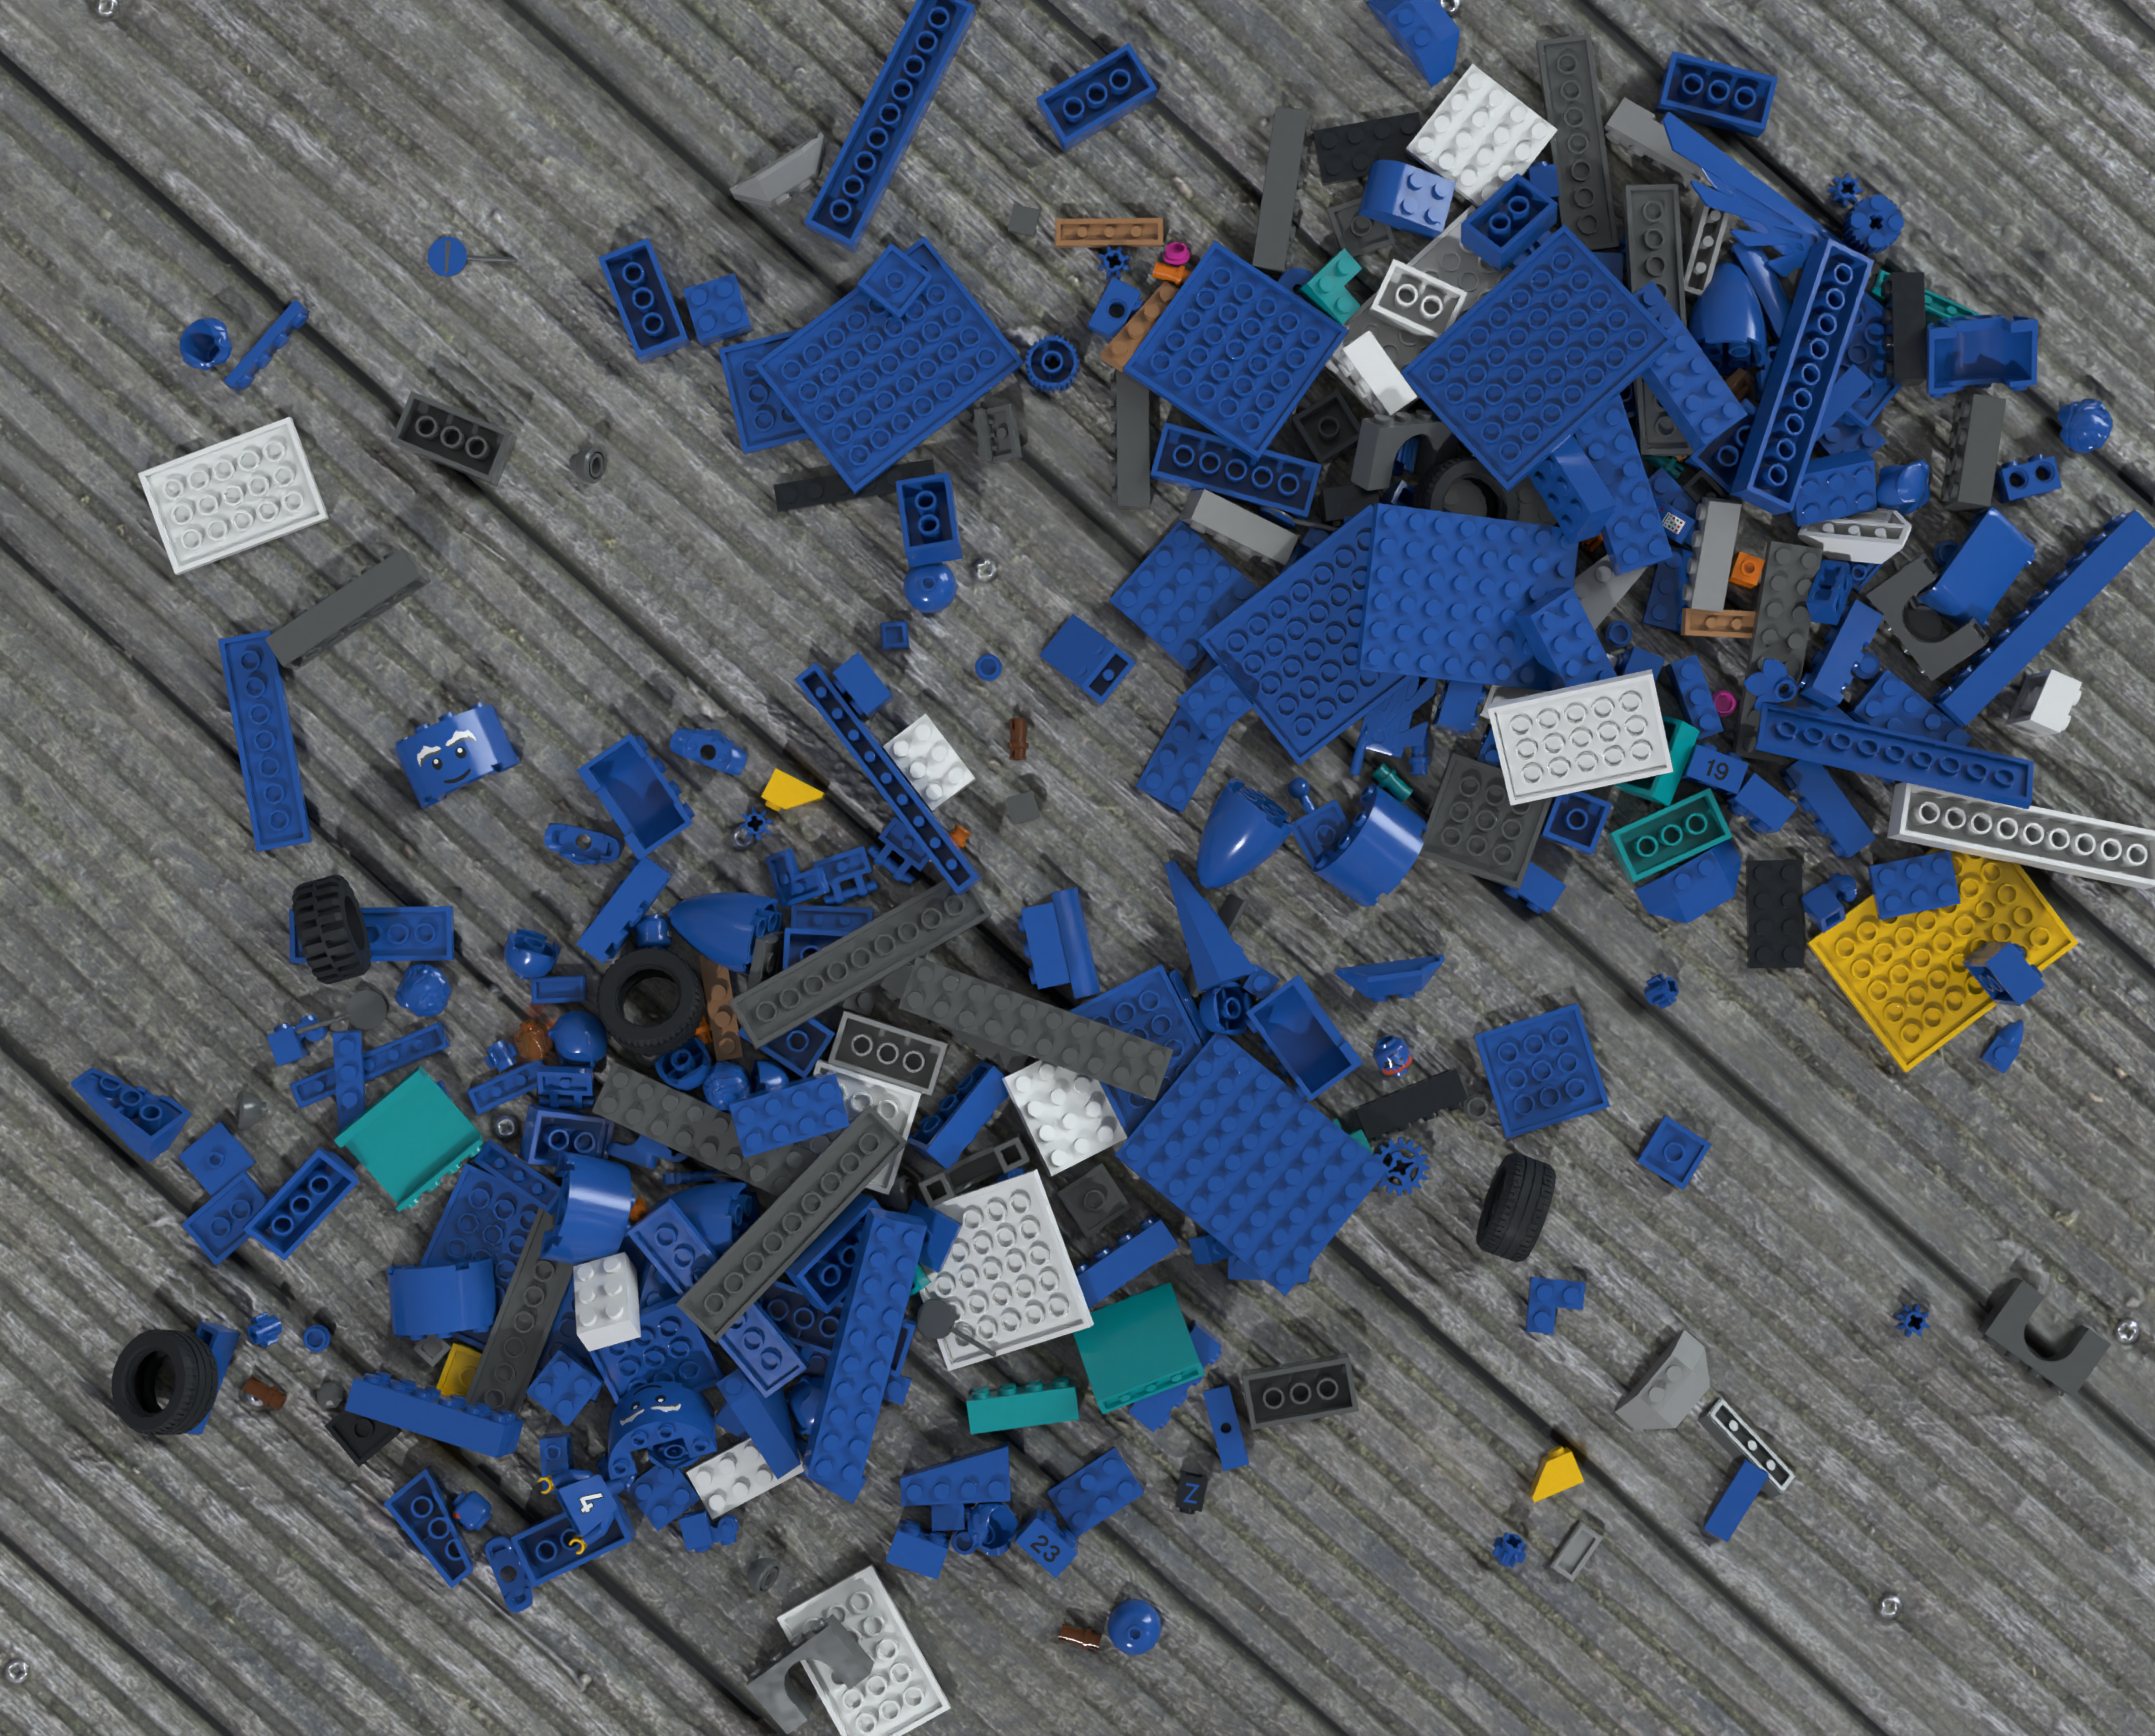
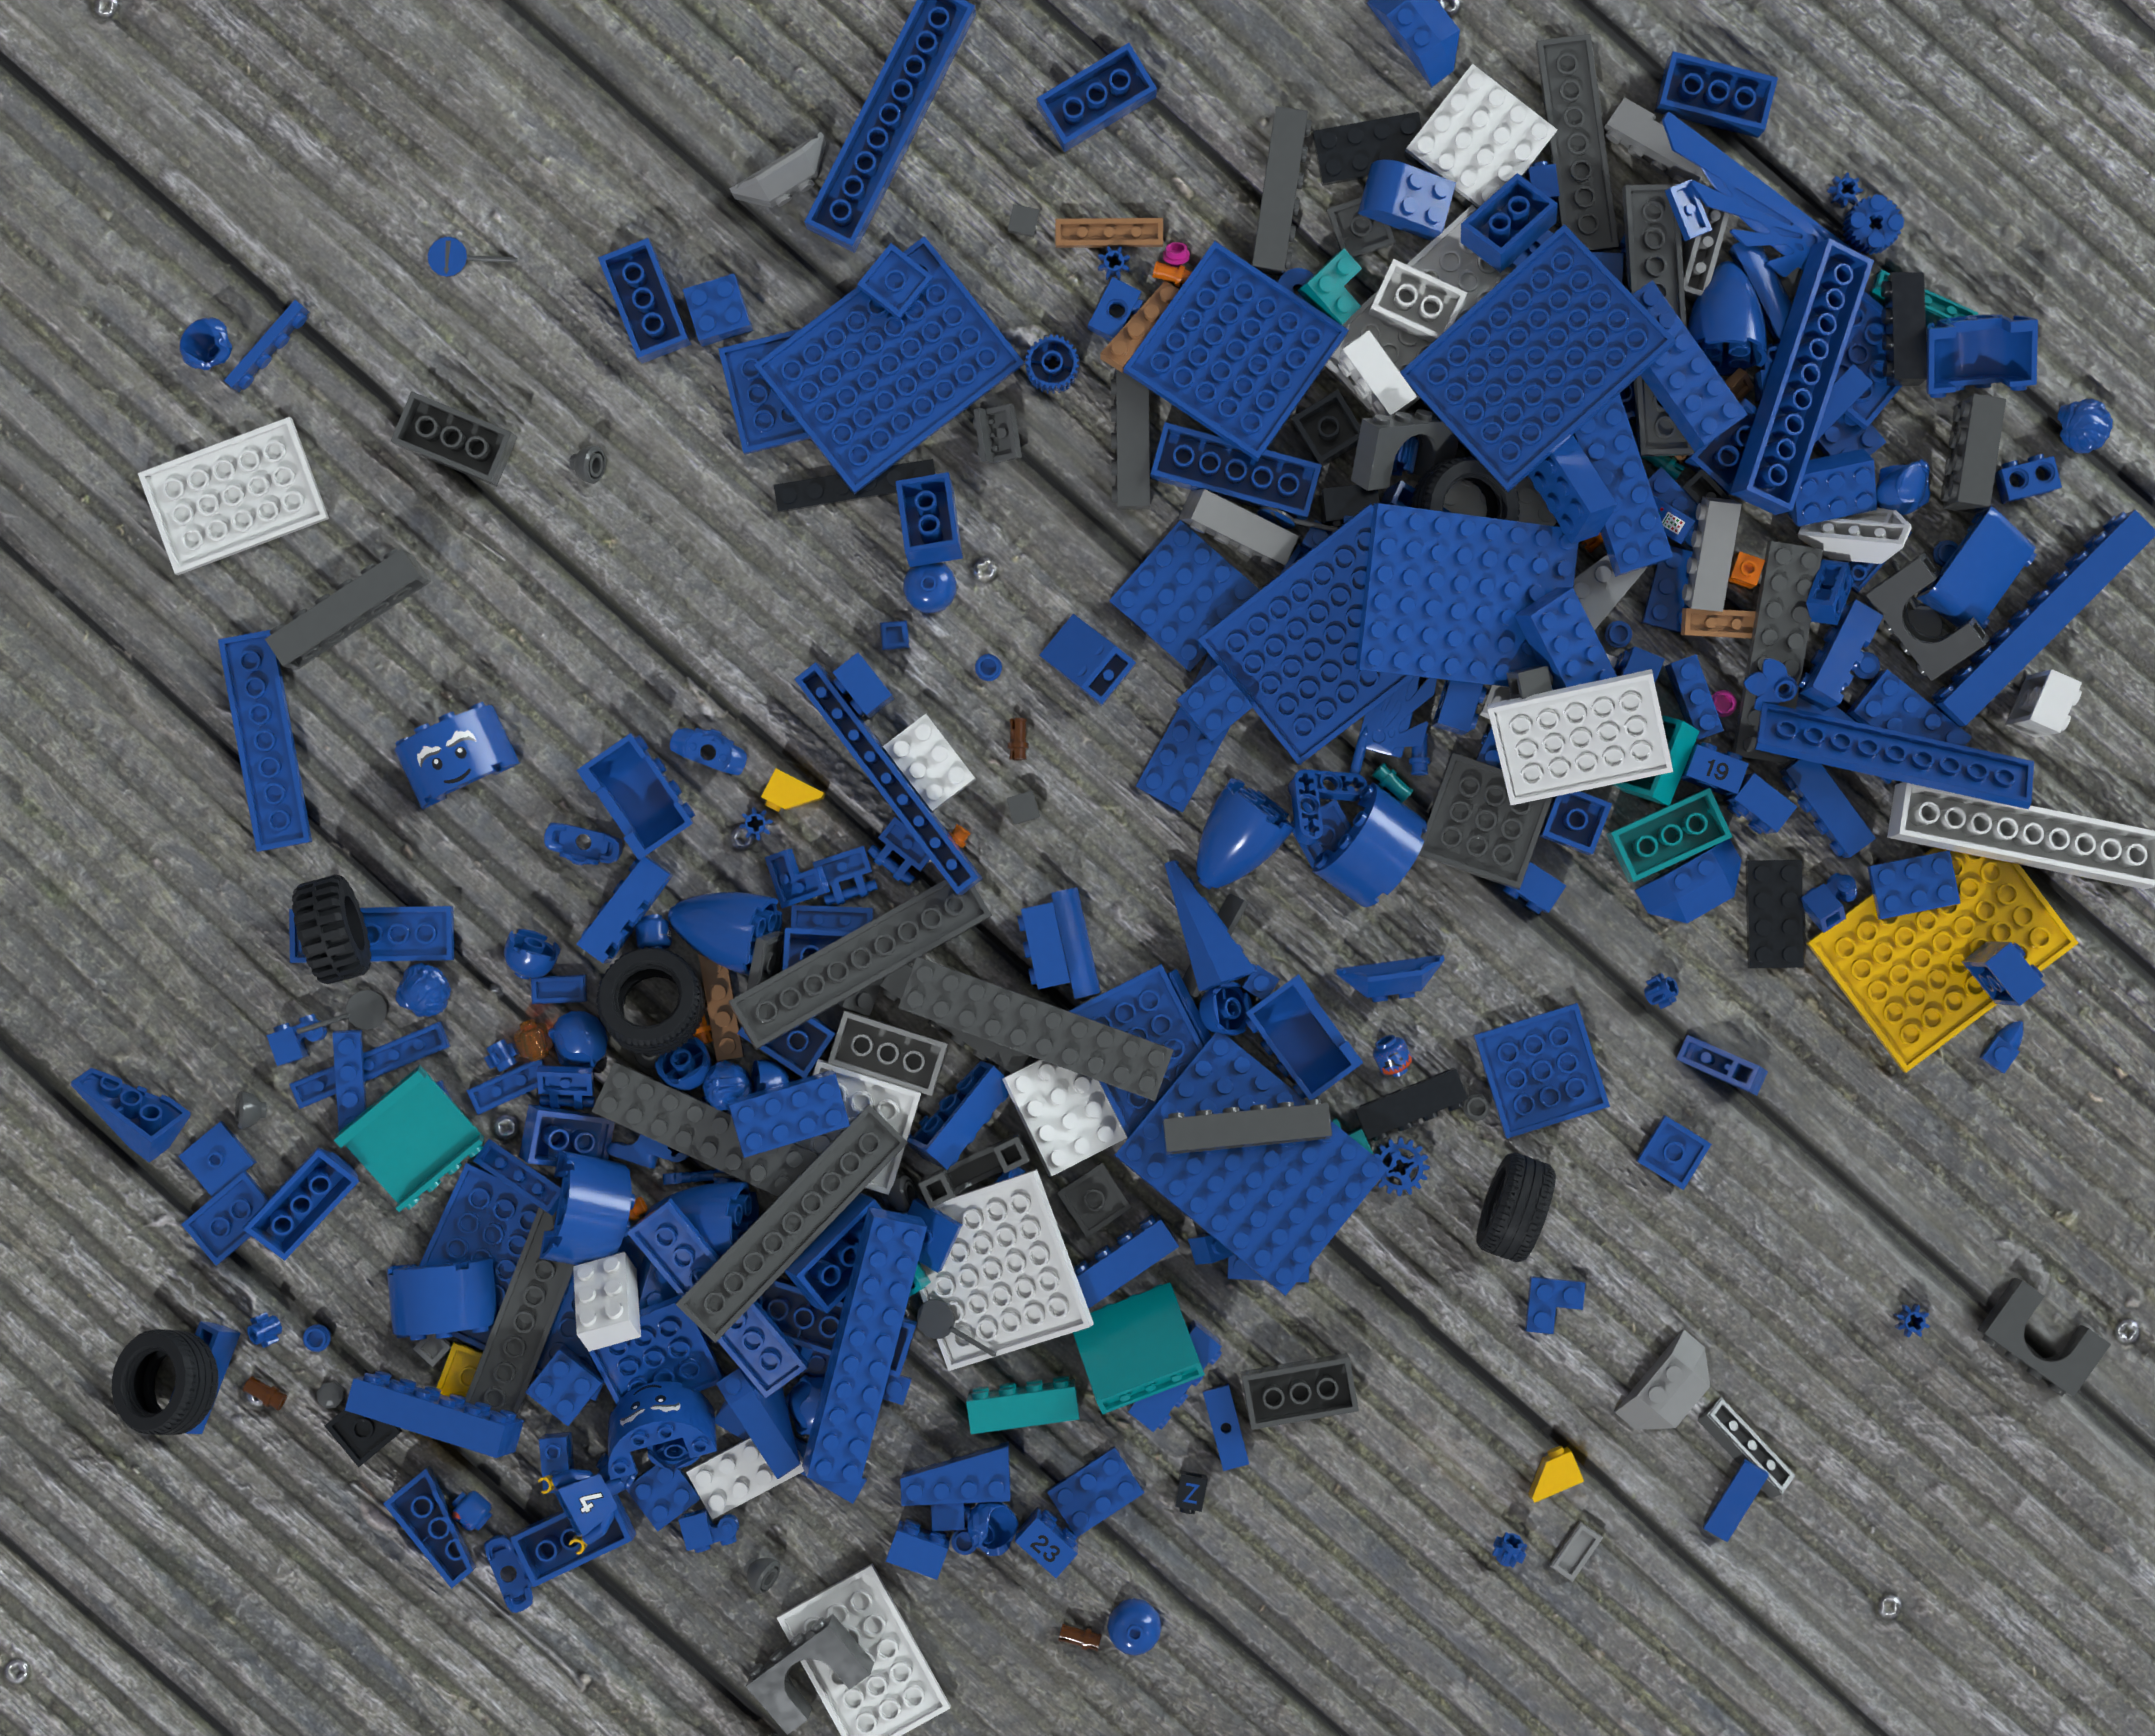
(1247, 1128): none -> dark grey brick
(1317, 791): none -> blue beam
(1529, 681): none -> dark grey brick
(1688, 210): none -> plate
(1722, 1065): none -> blue slope

